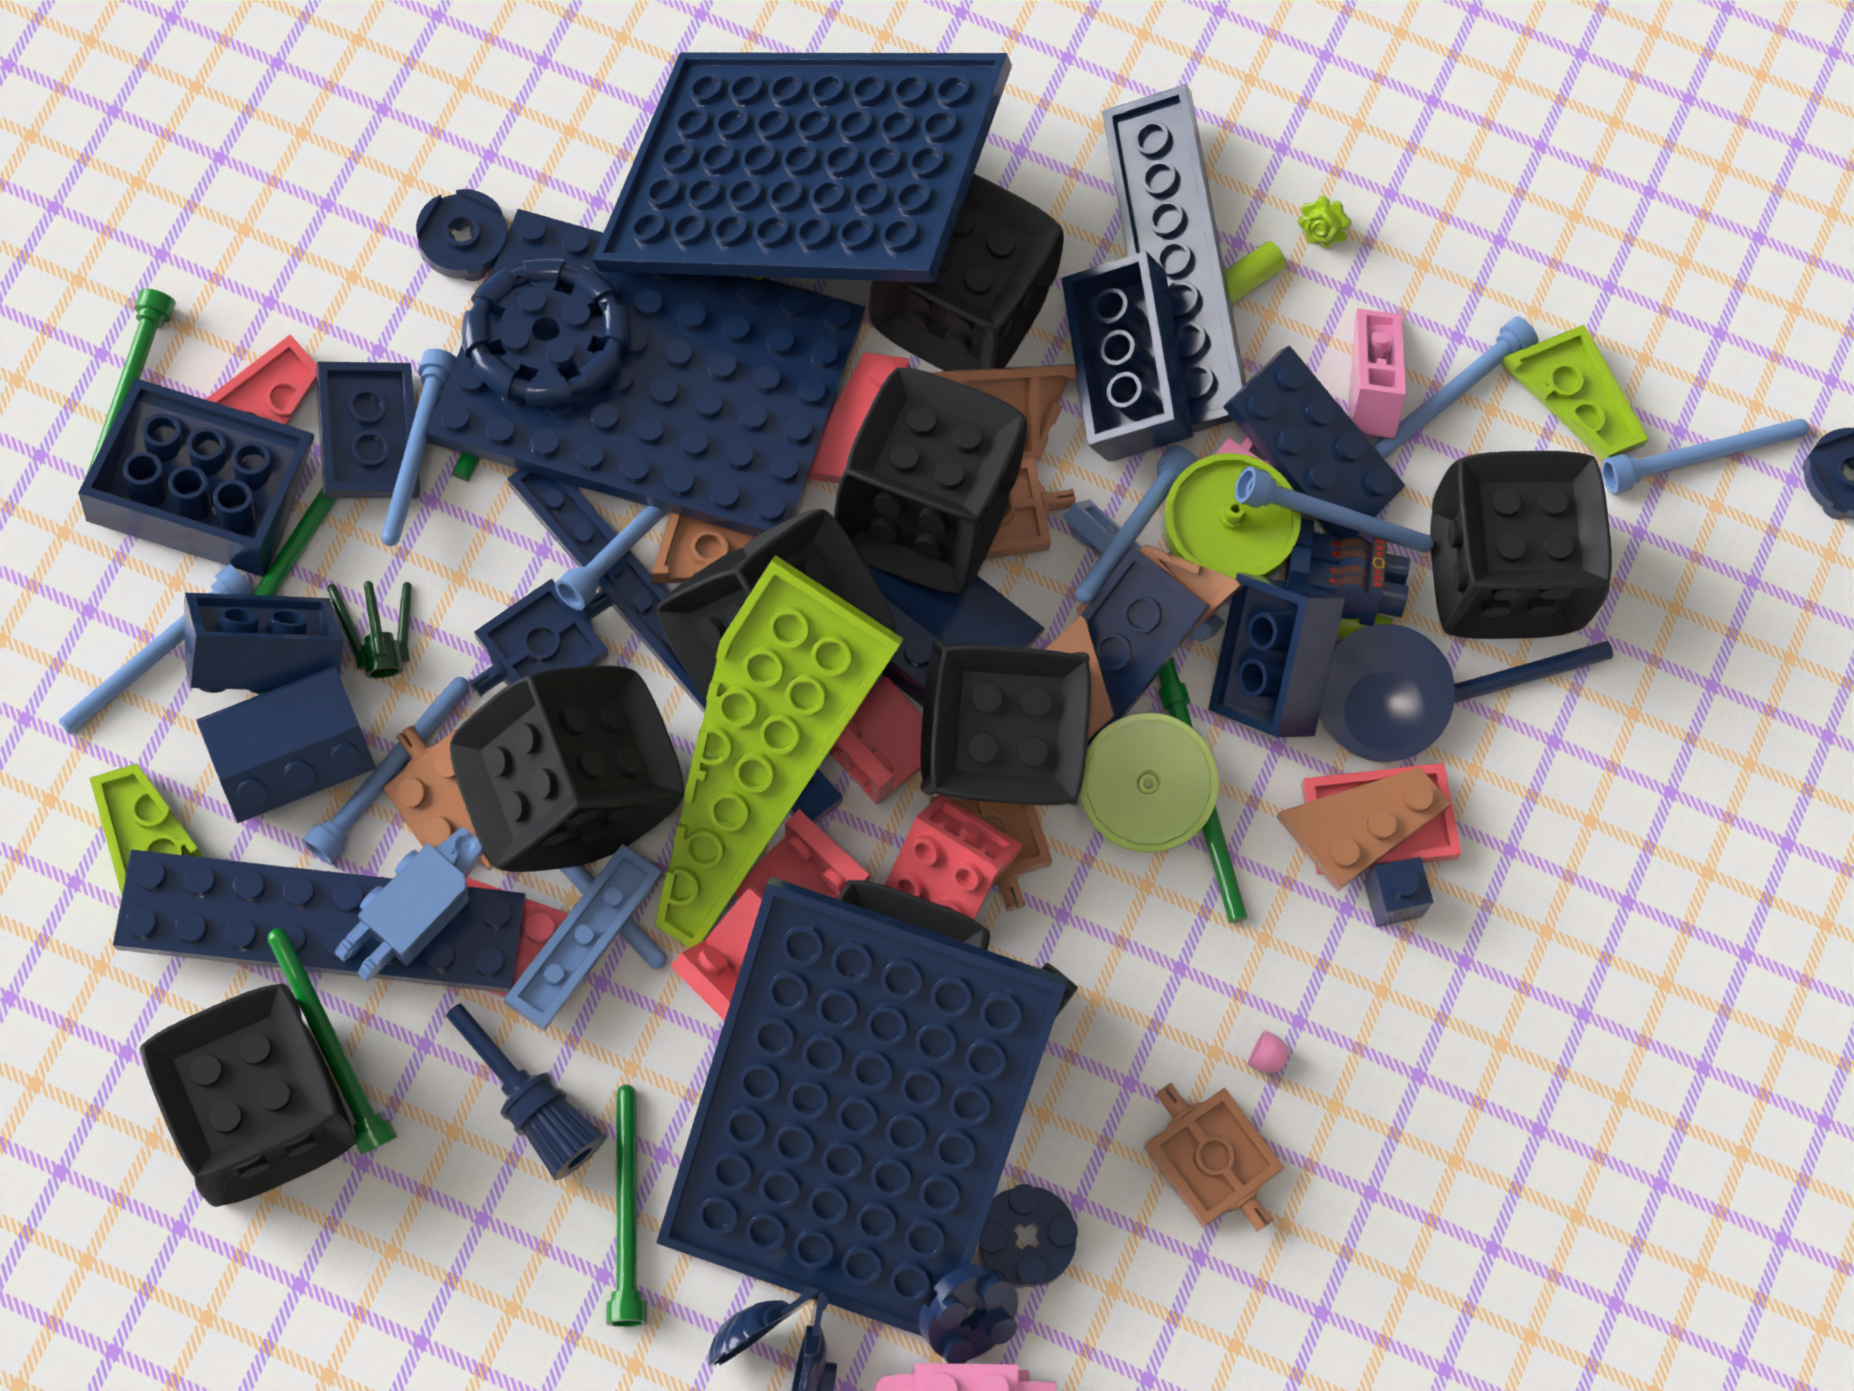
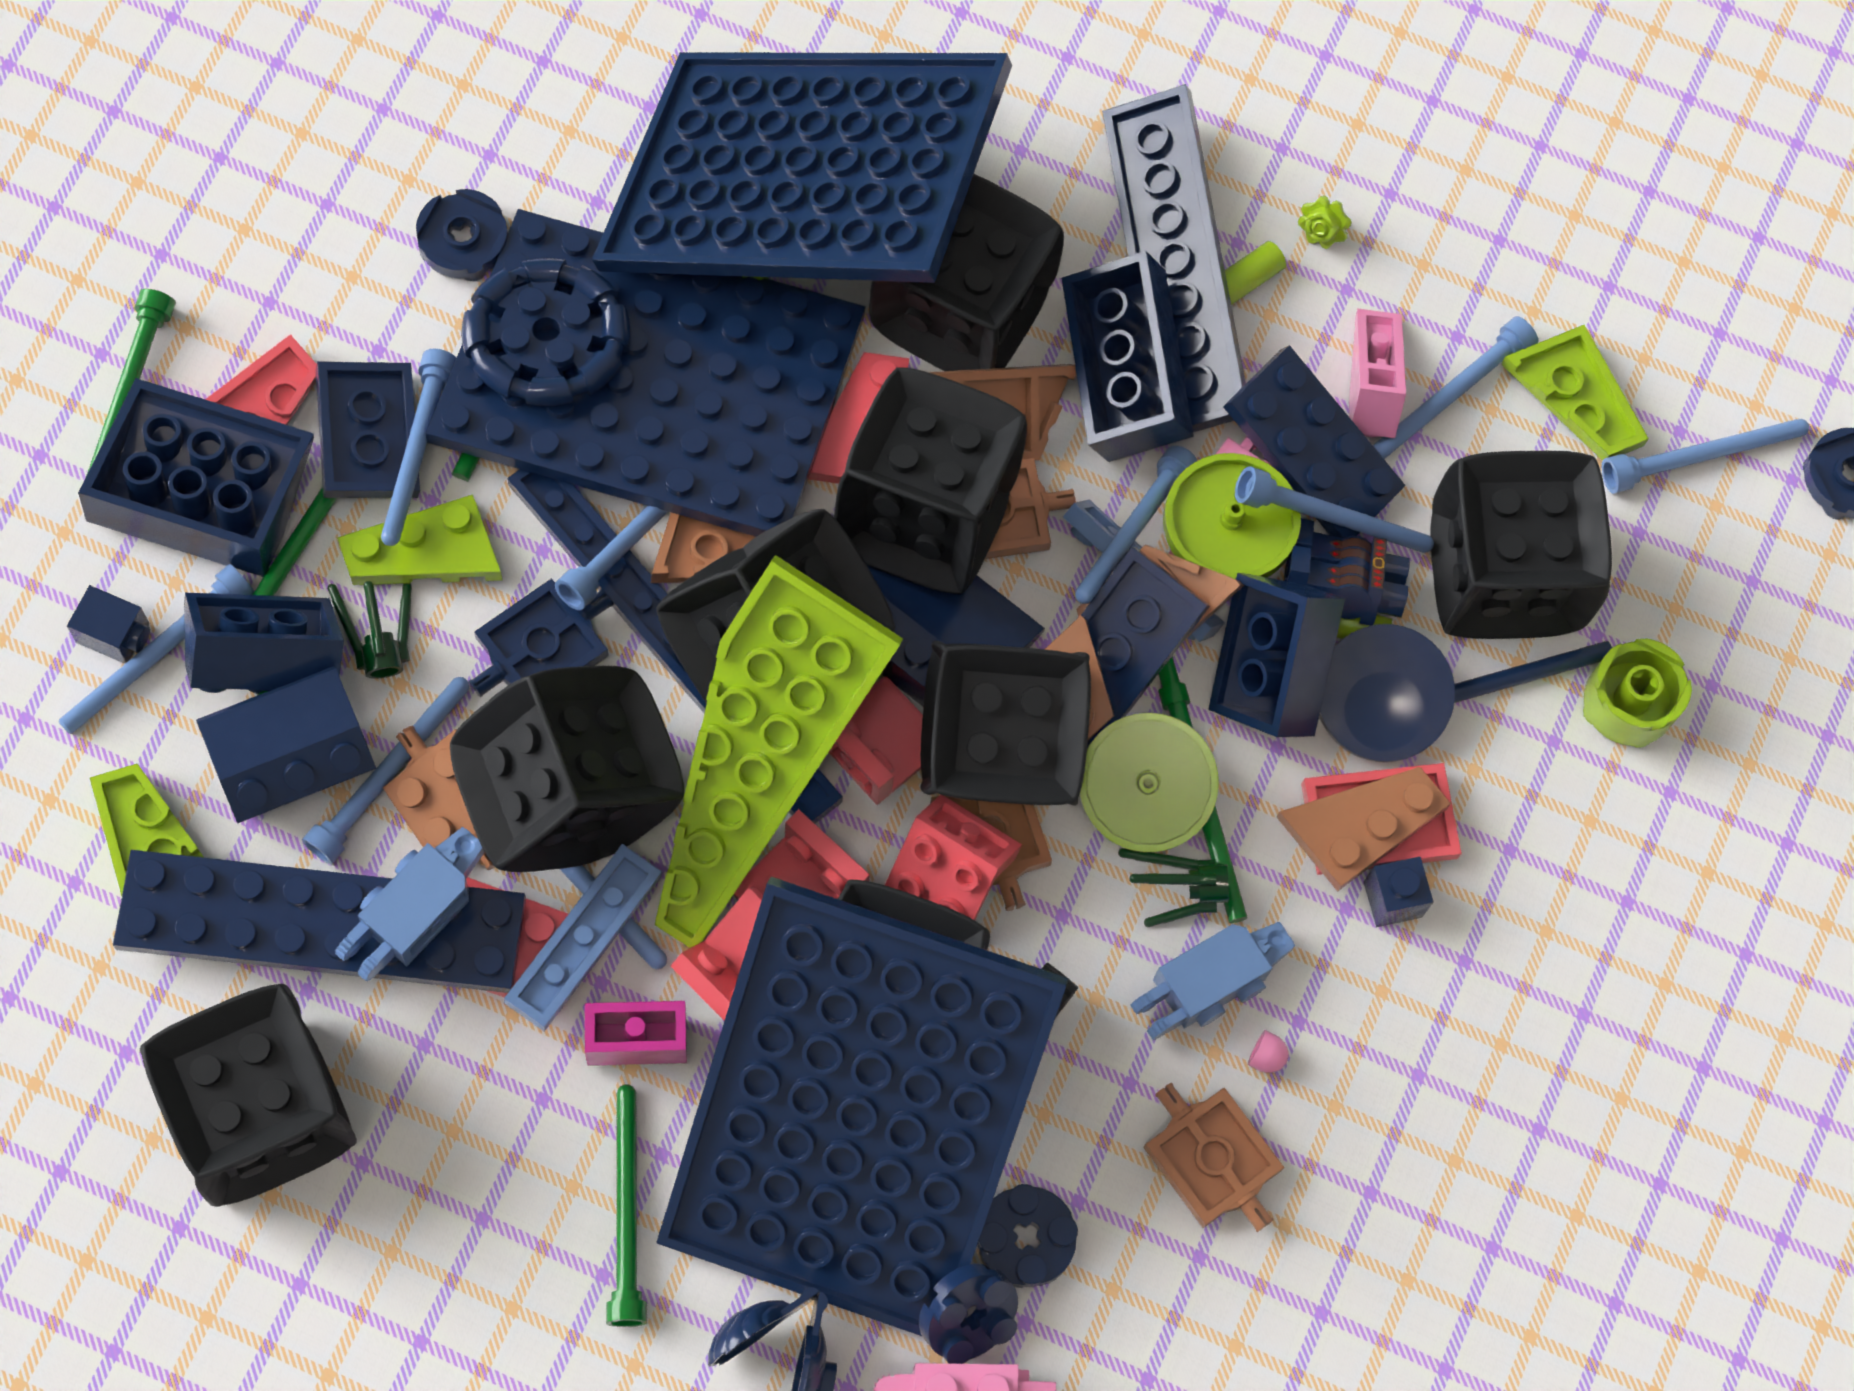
(109, 625): none -> dark blue brick
(370, 1127): green piece -> none
(434, 543): none -> lime wing
(534, 1105): dark blue piece -> none
(635, 1033): none -> dark pink brick
(1205, 881): none -> dark green plant
(1213, 974): none -> medium blue hinge
(1633, 717): none -> lime brick

